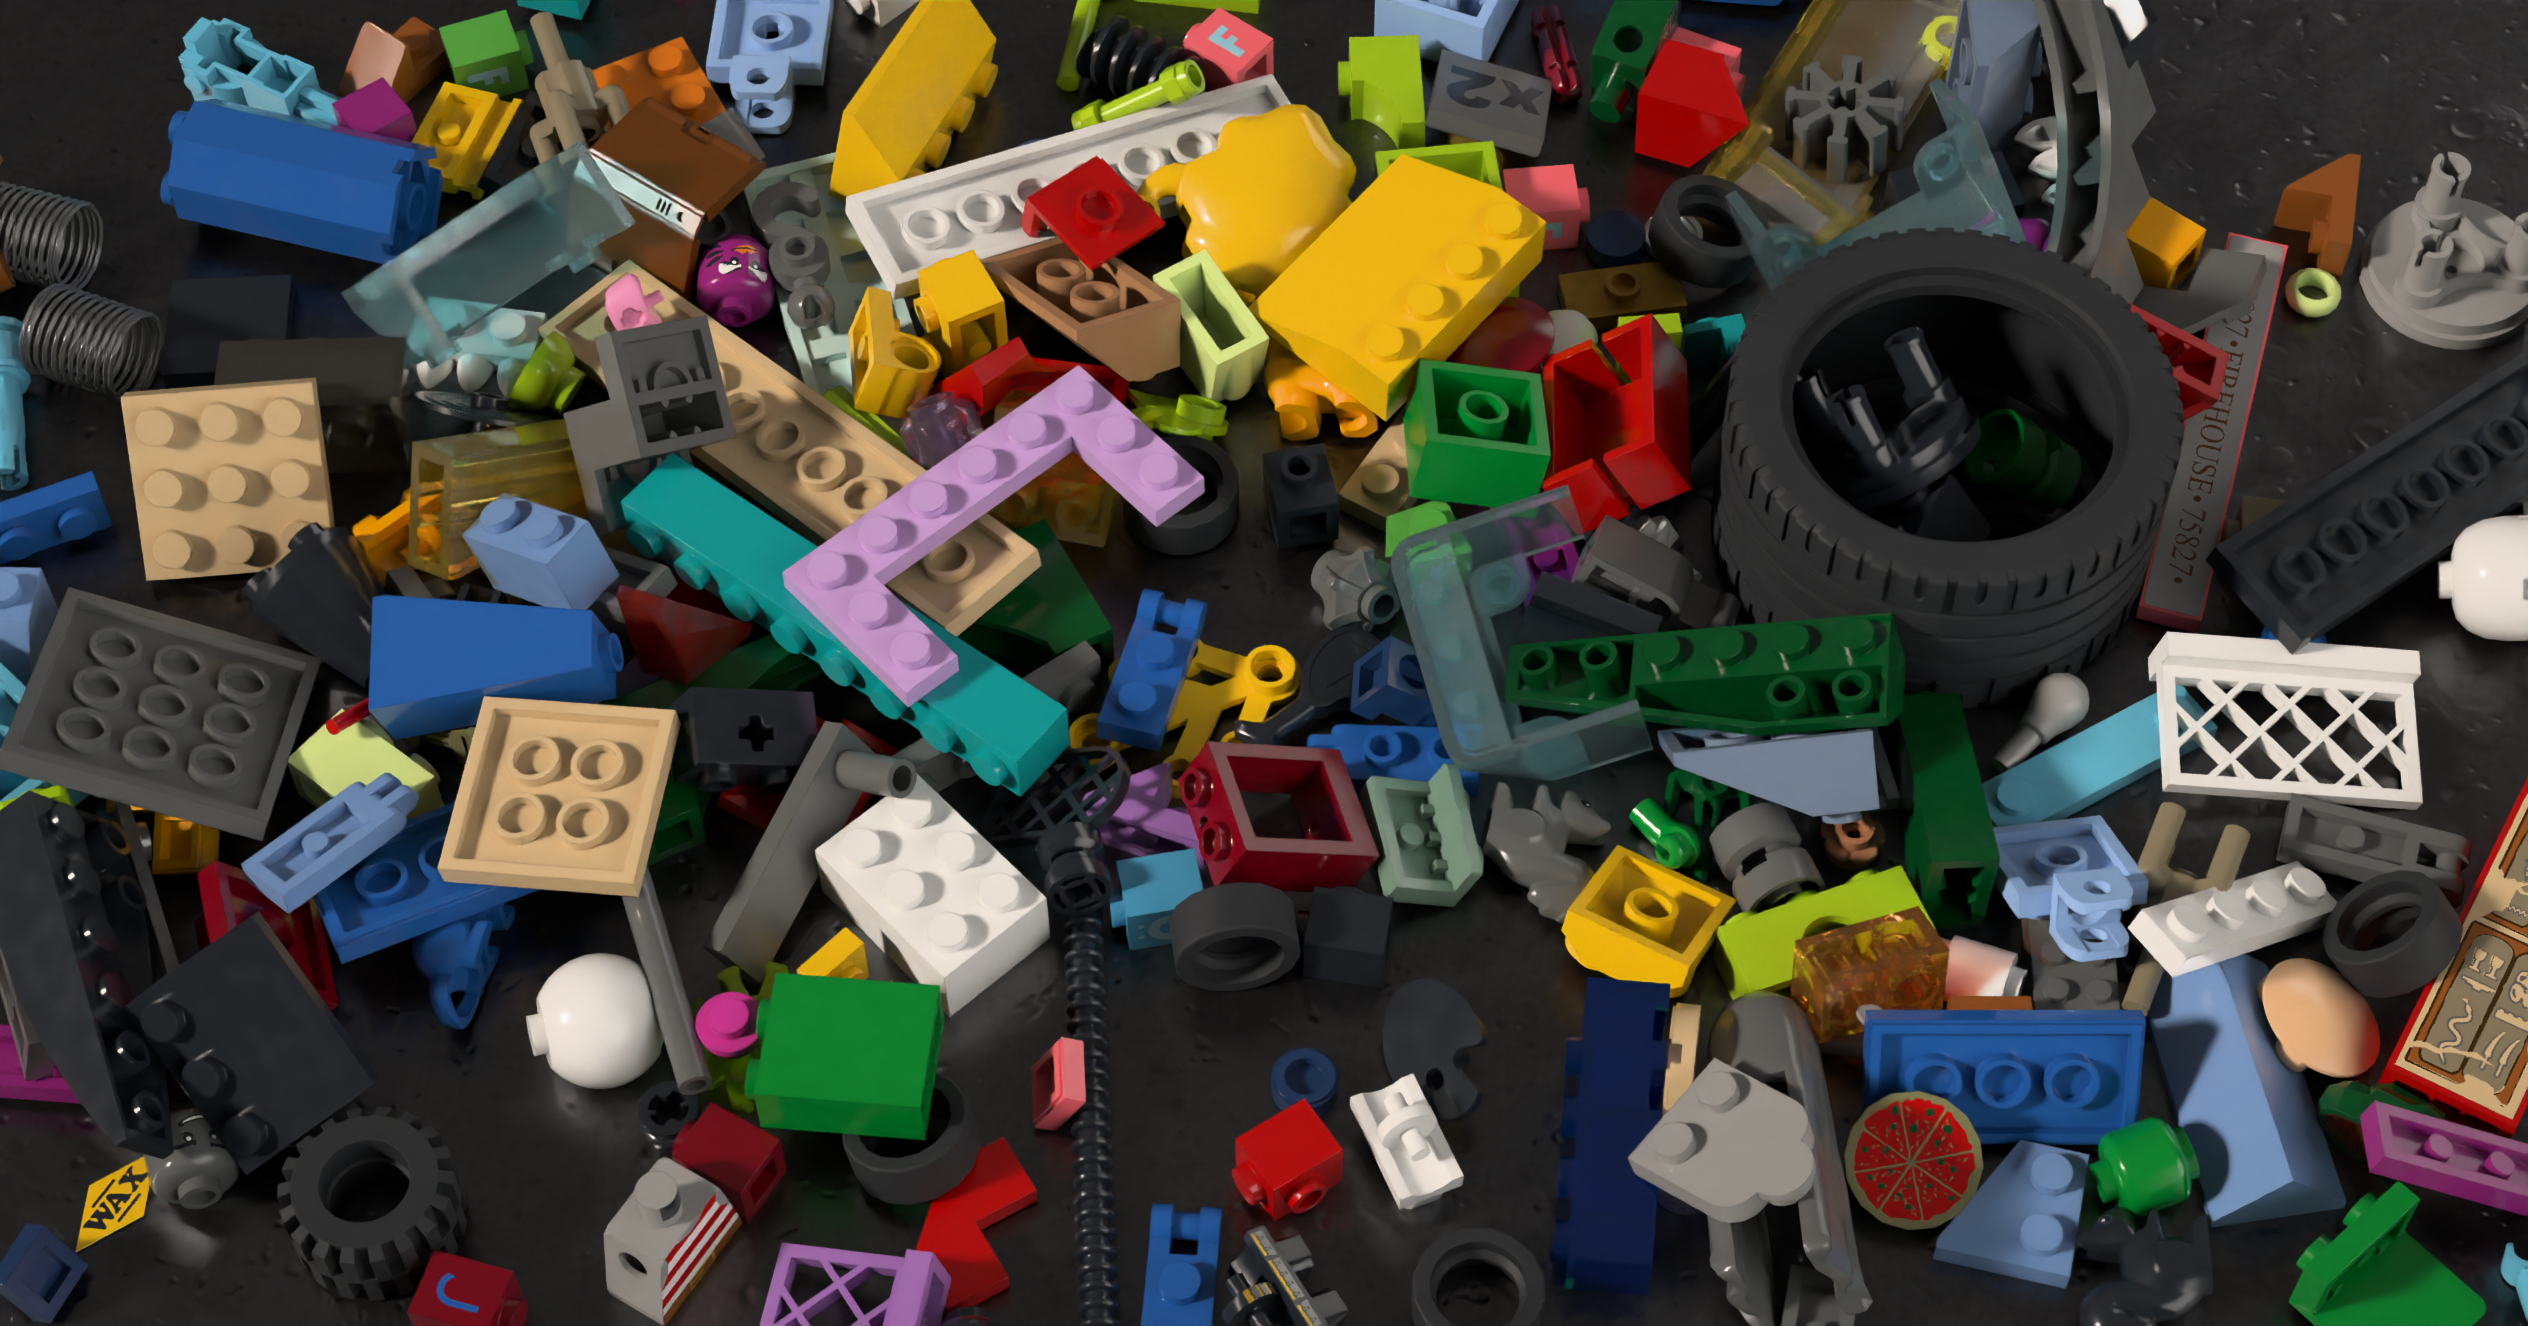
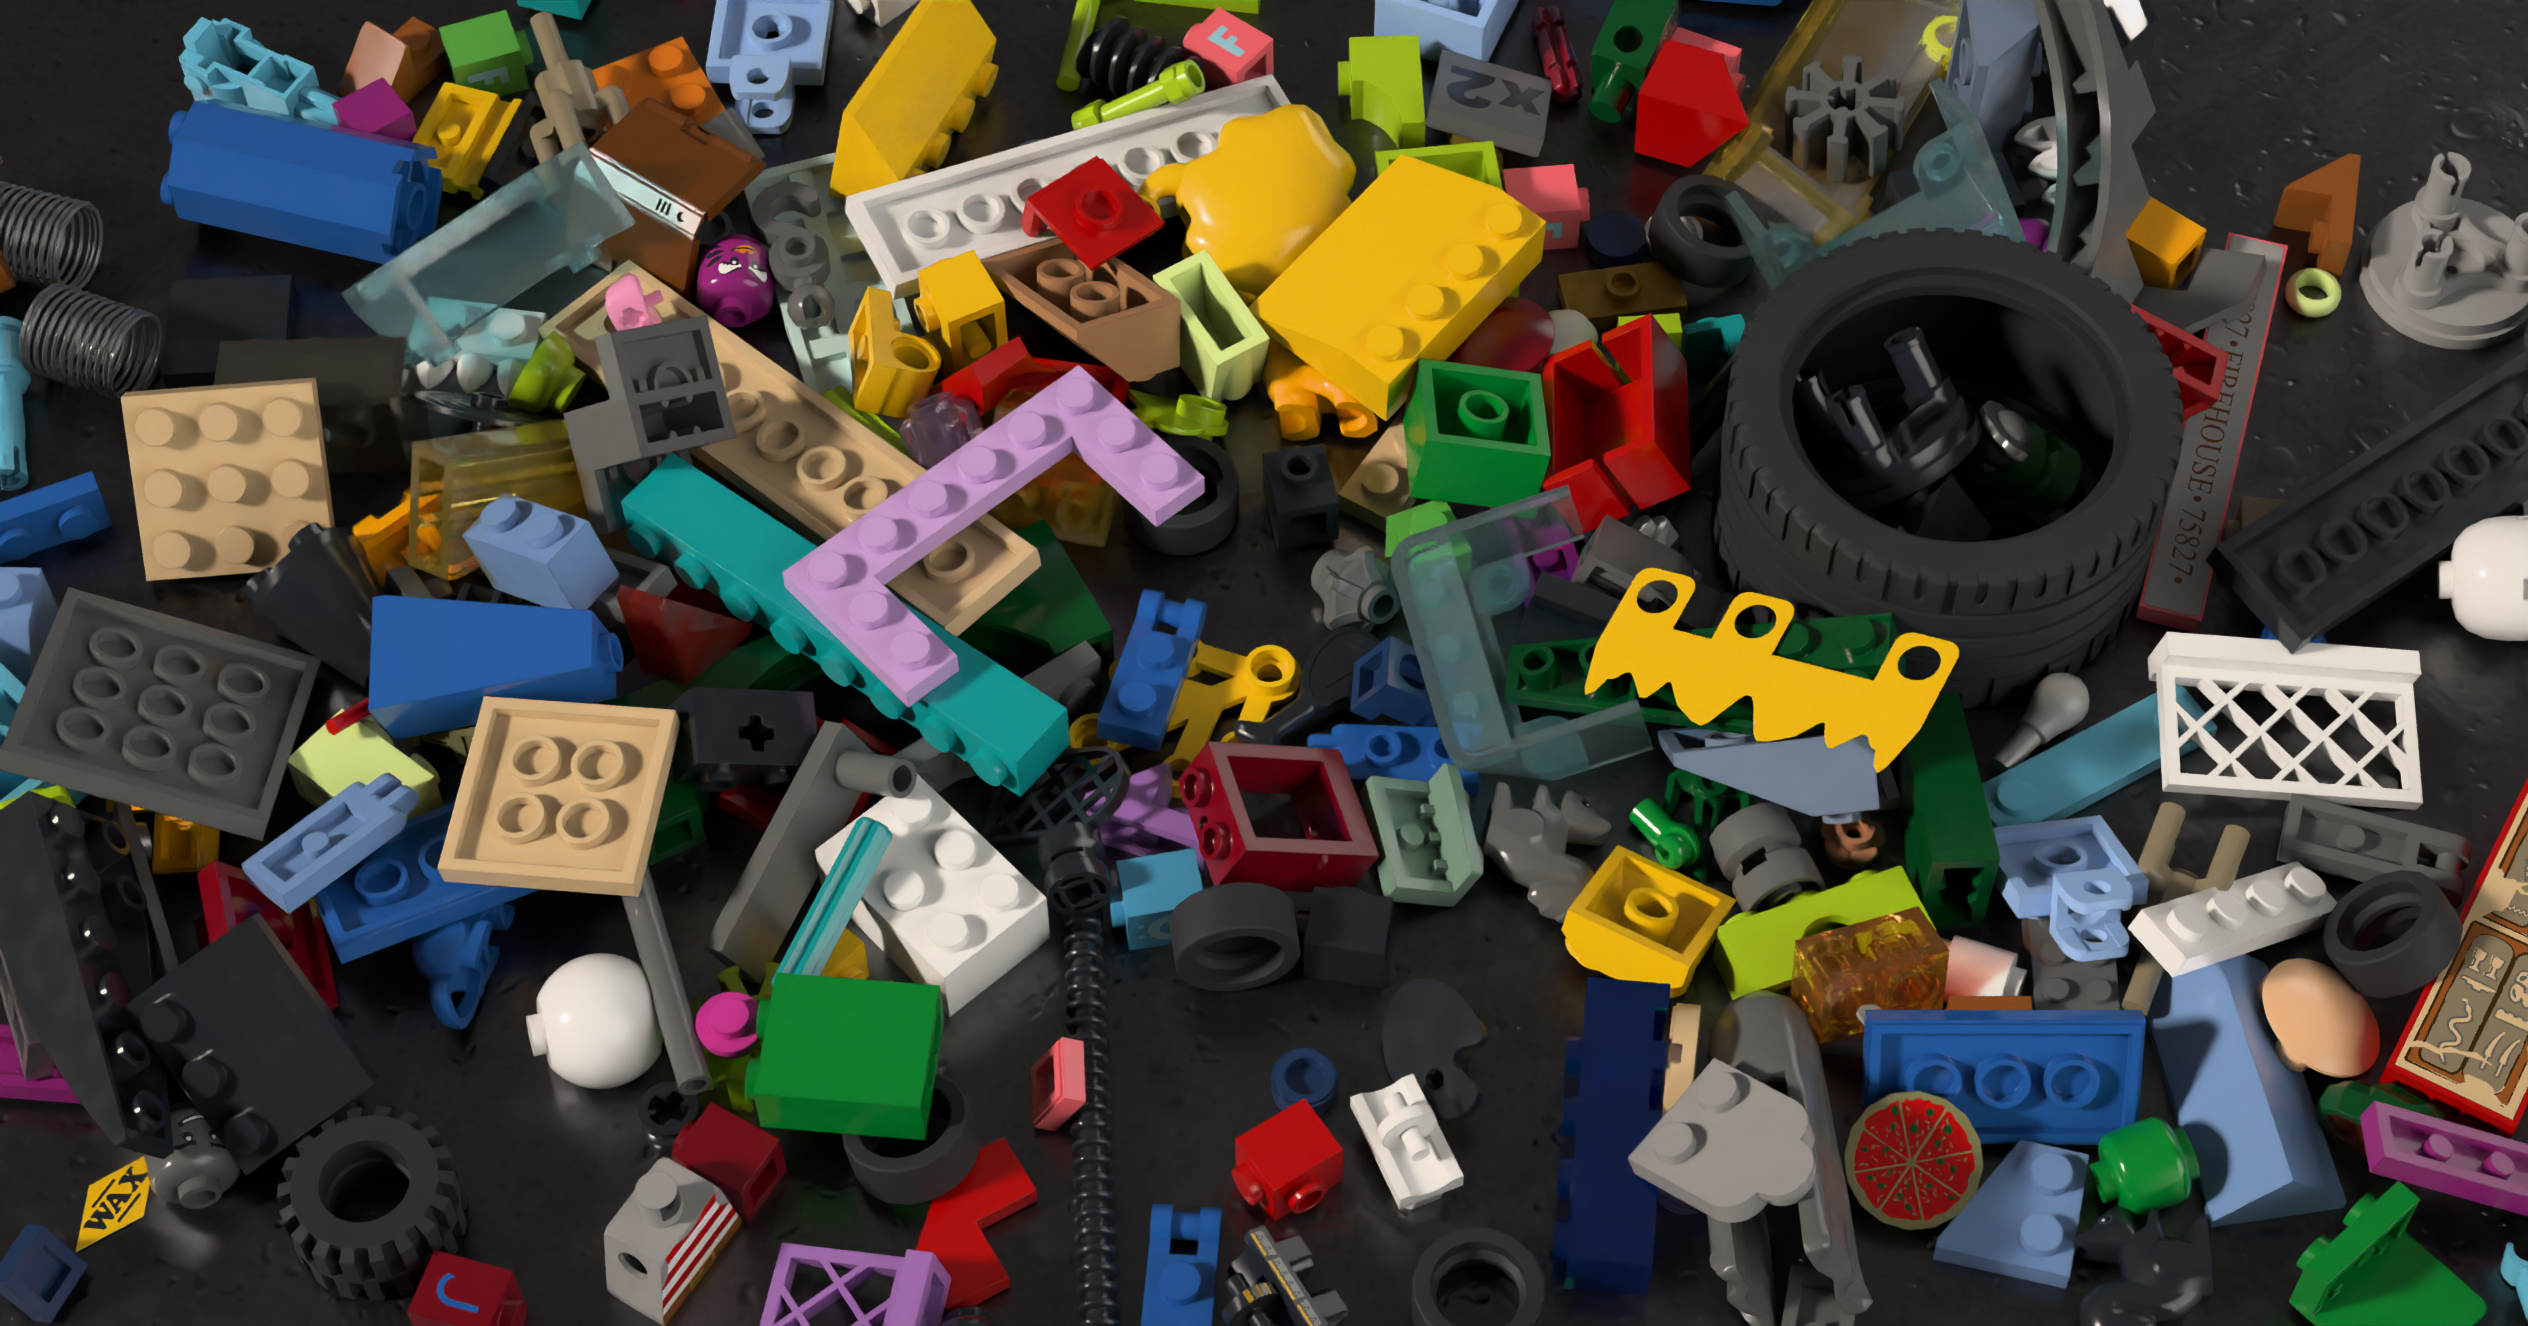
(837, 899): none -> teal axle
(1785, 692): none -> yellow piece
(2003, 436): none -> dark grey piece

